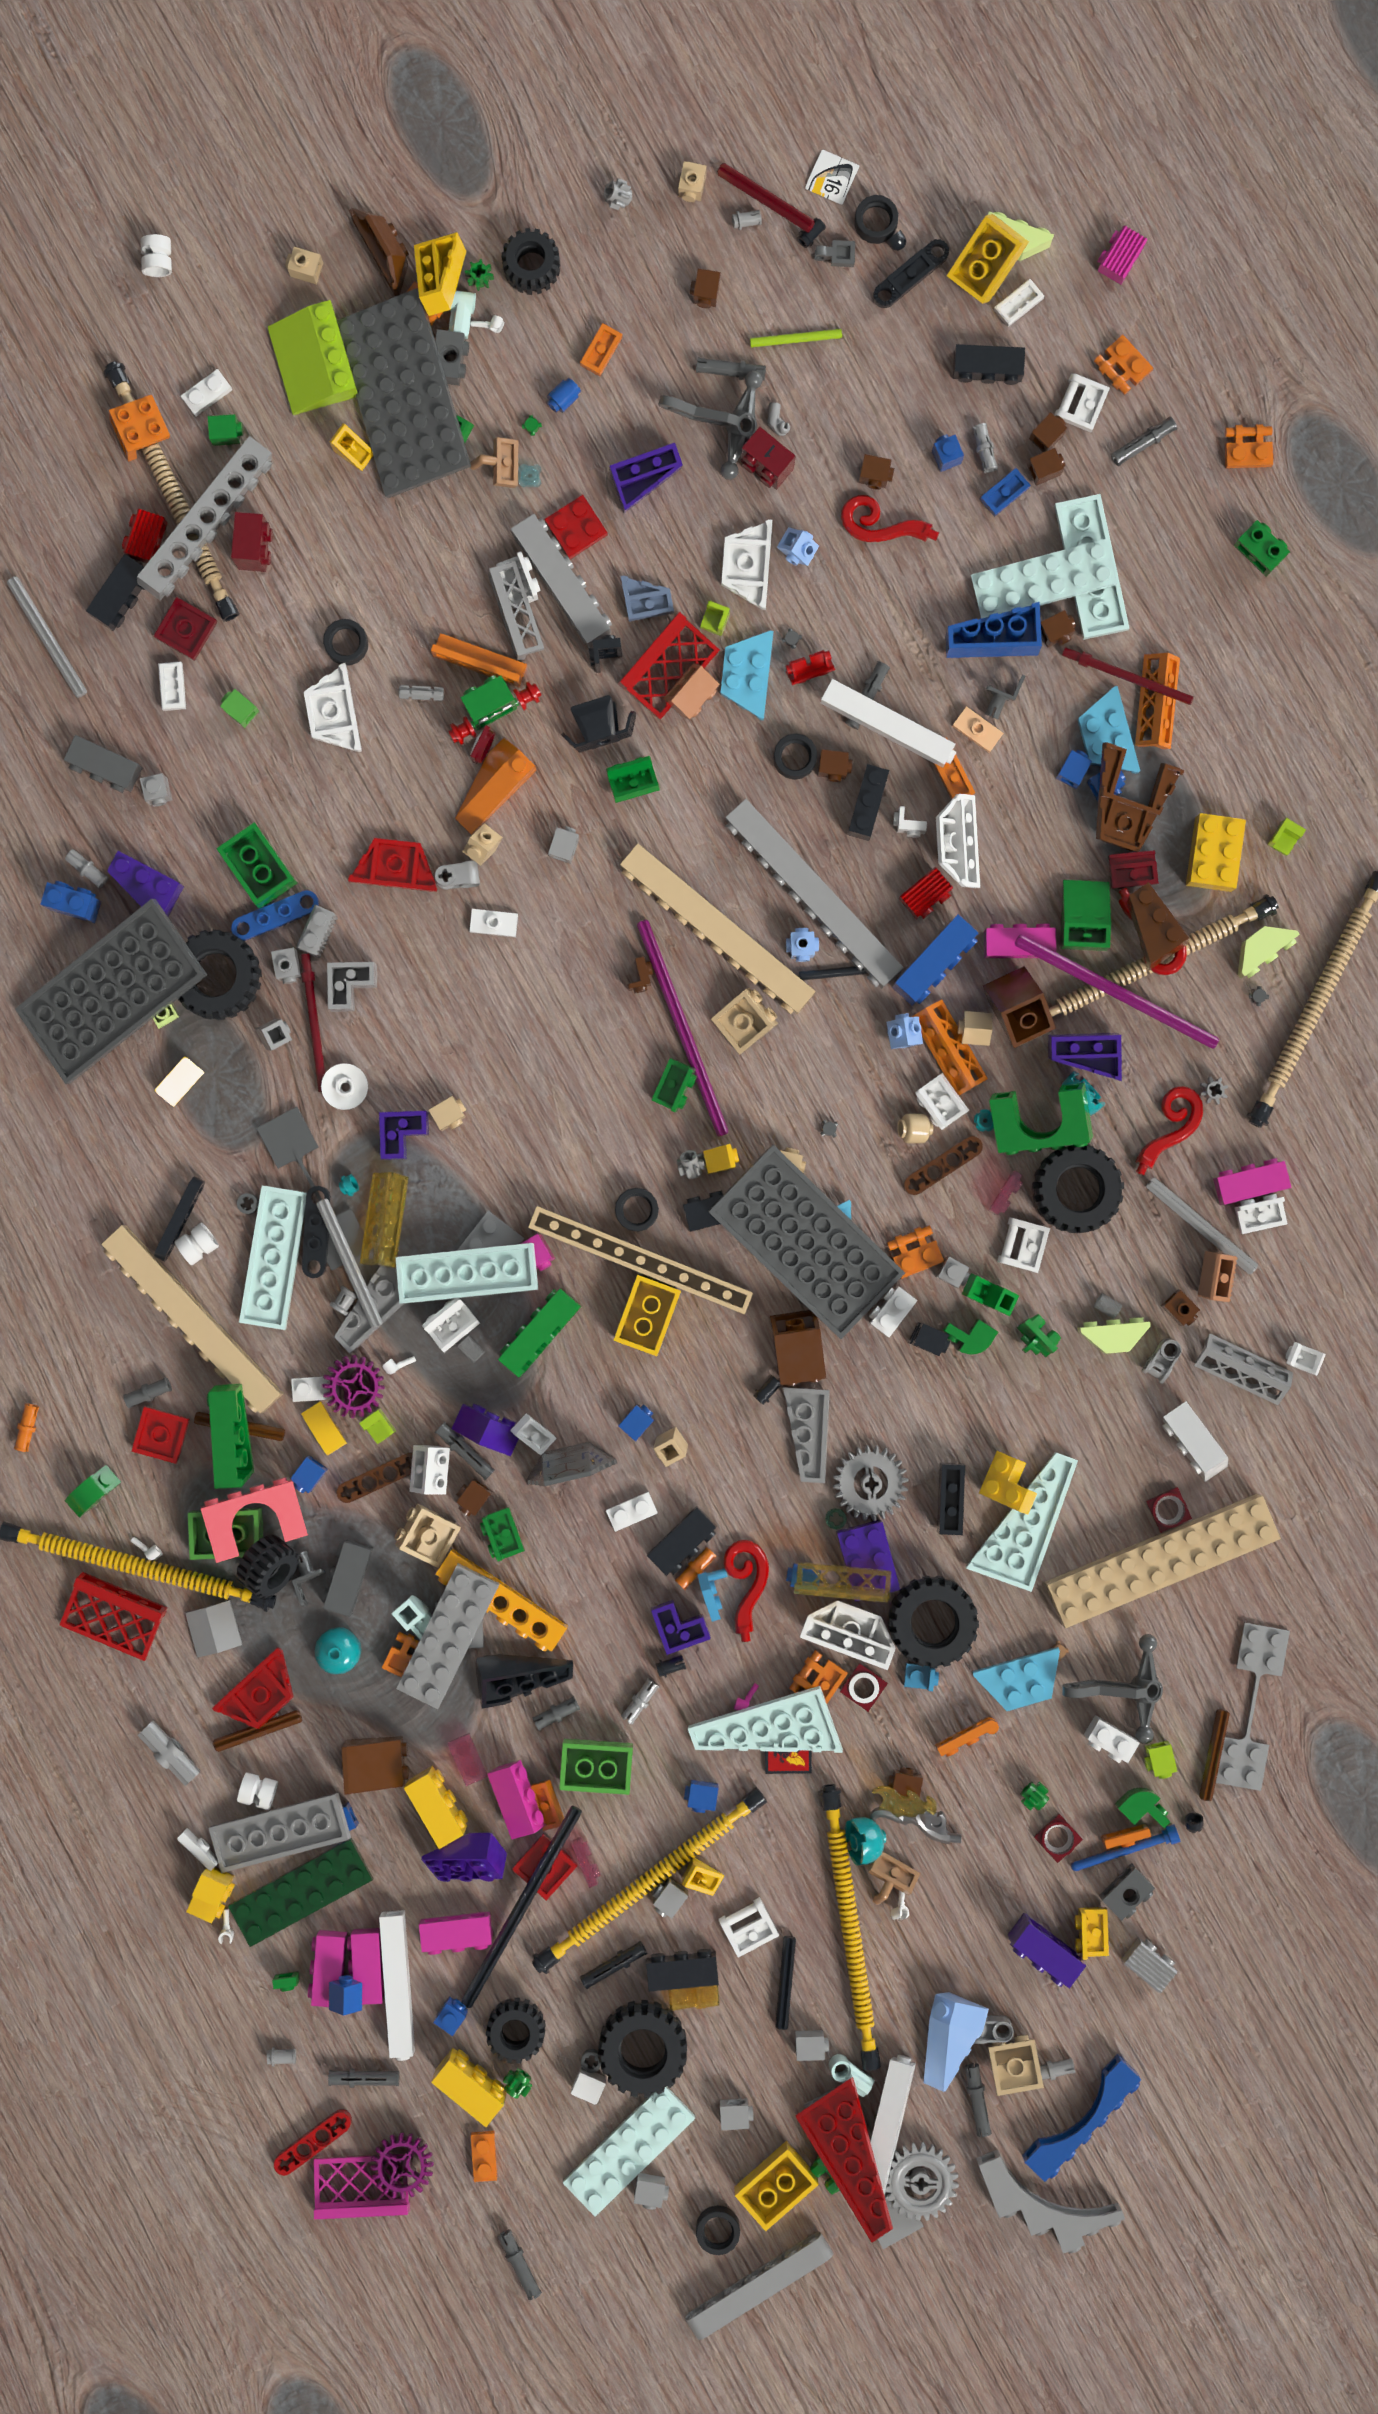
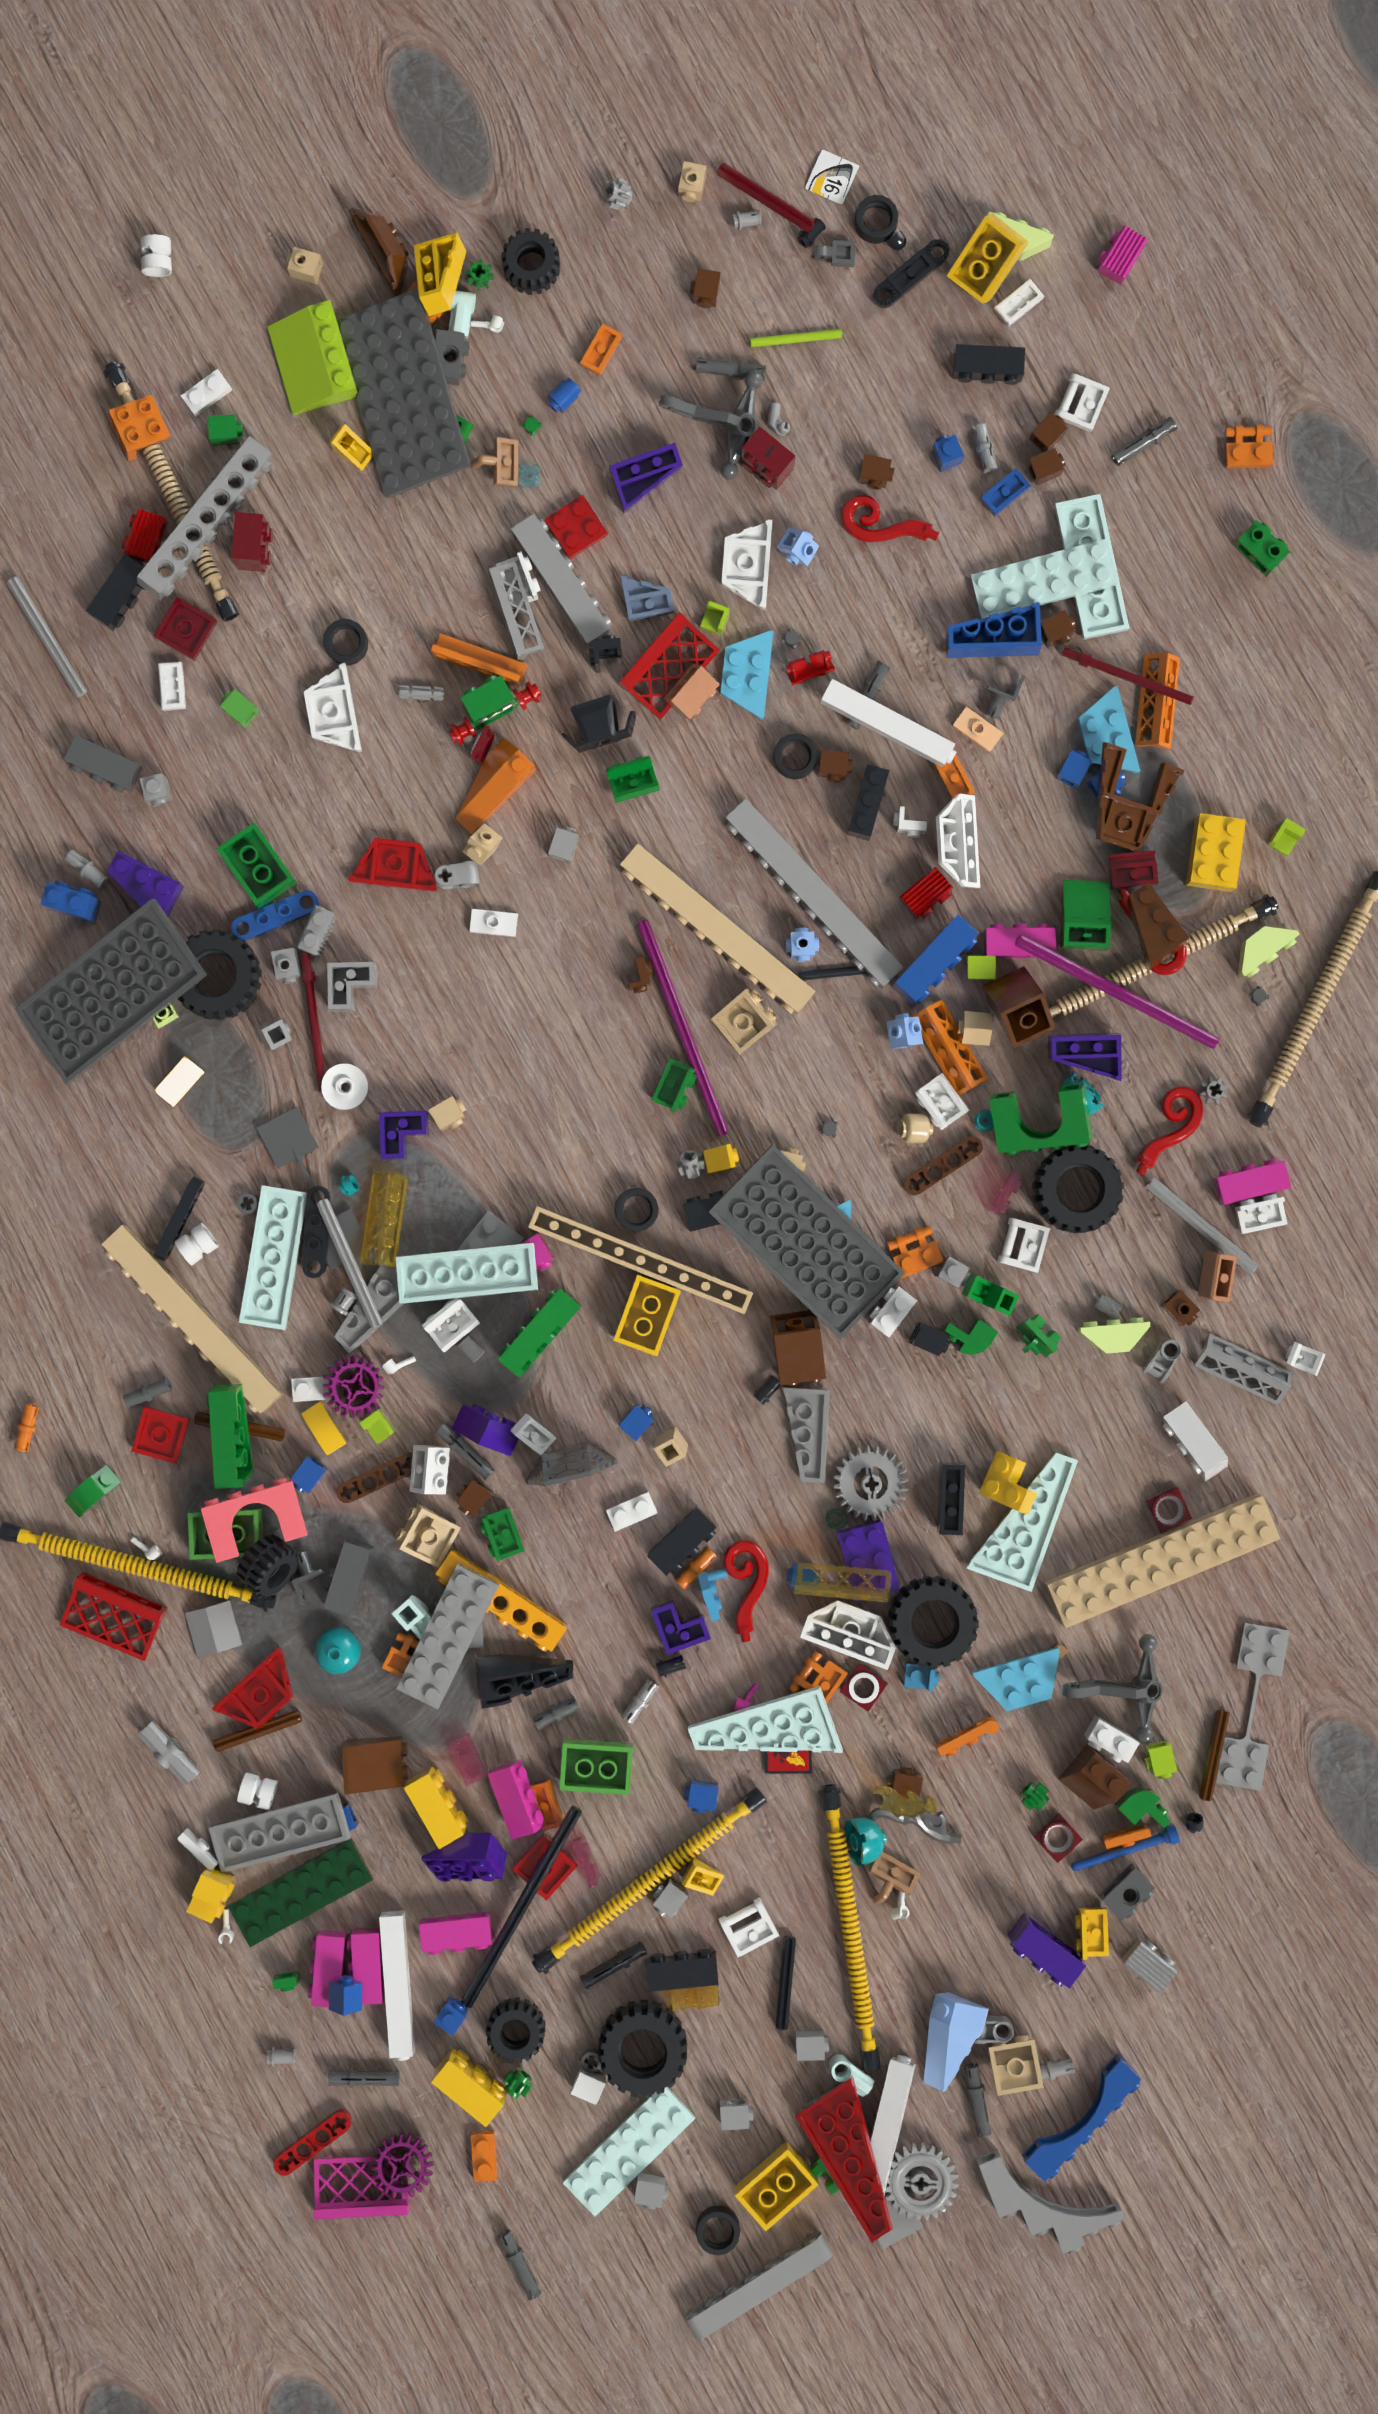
(981, 967): none -> lime panel
(1094, 1779): none -> reddish brown slope
(1128, 360): orange plate -> none

